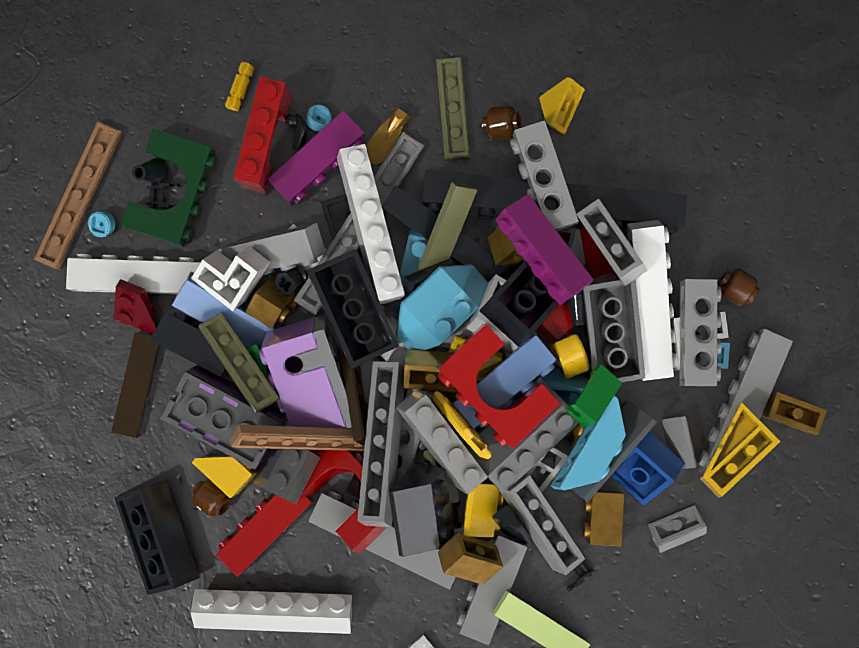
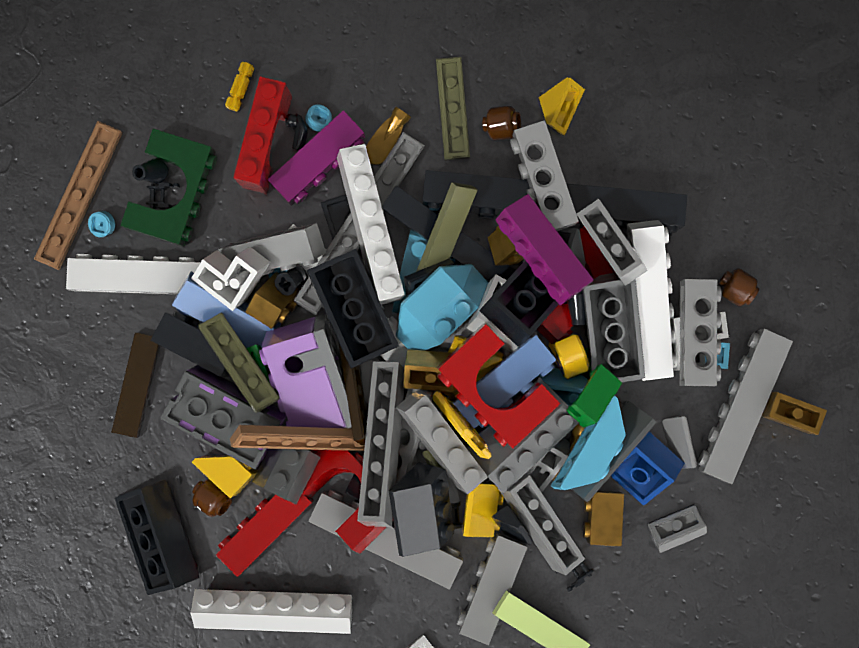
(133, 307): dark red wing -> none
(470, 559): pearl gold brick -> none
(738, 451): yellow wedge -> none

